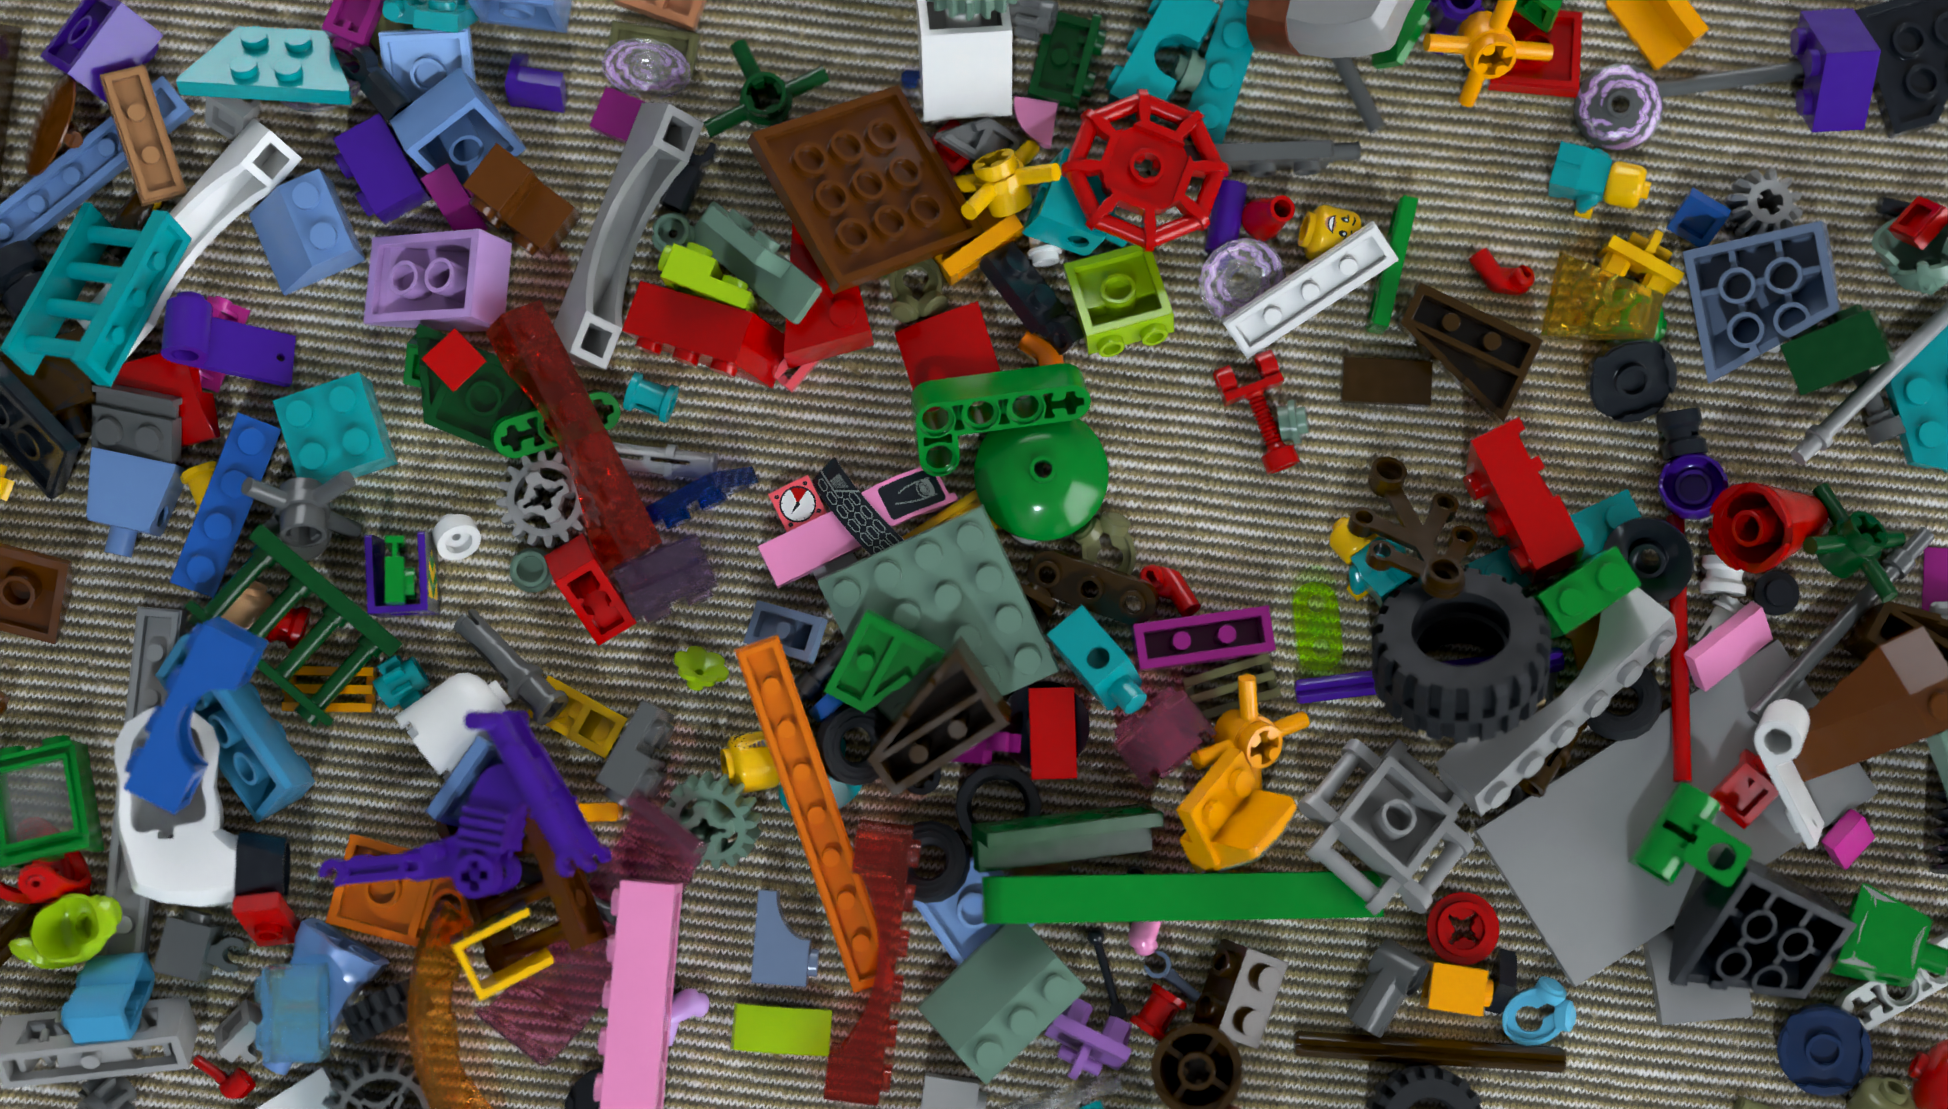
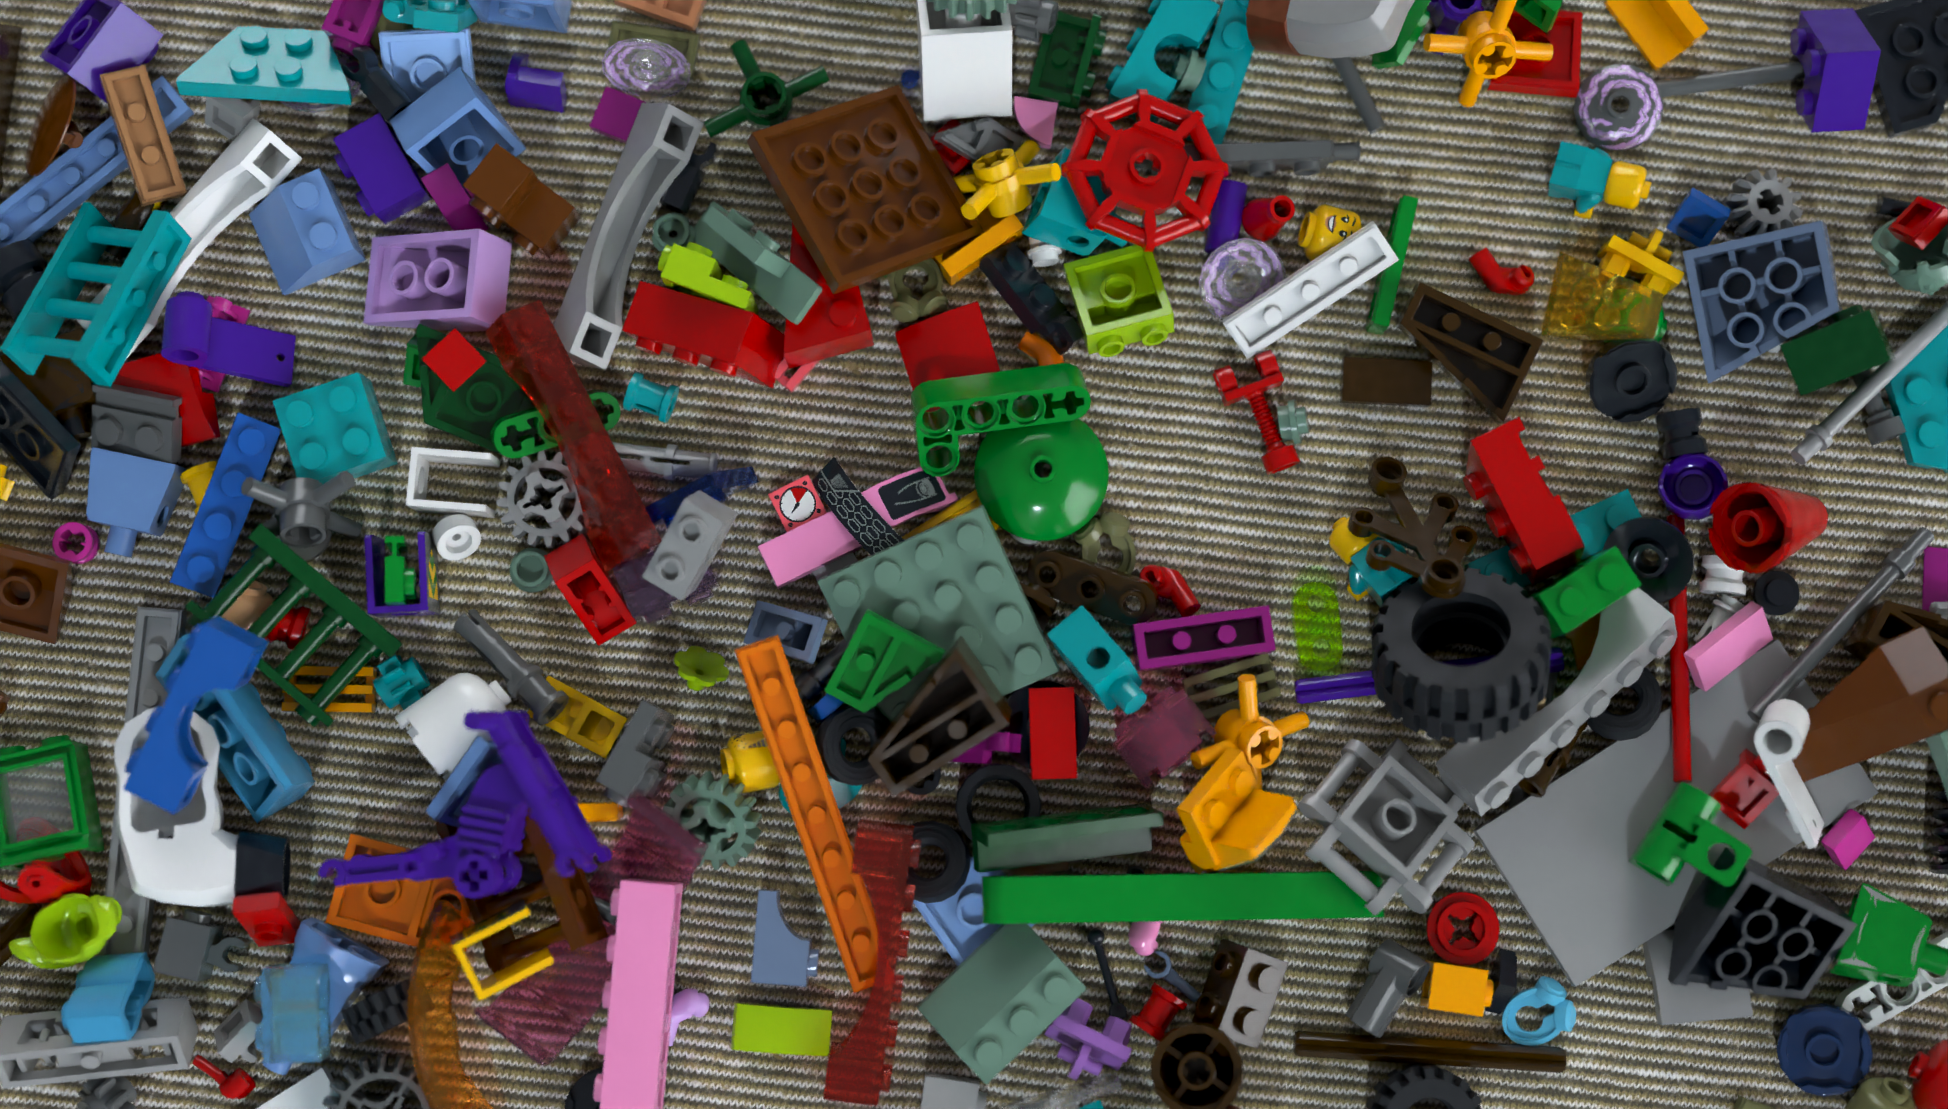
(60, 542): none -> dark pink bush
(418, 480): none -> white piece
(690, 545): none -> light grey brick
(1853, 544): dark green bar -> none

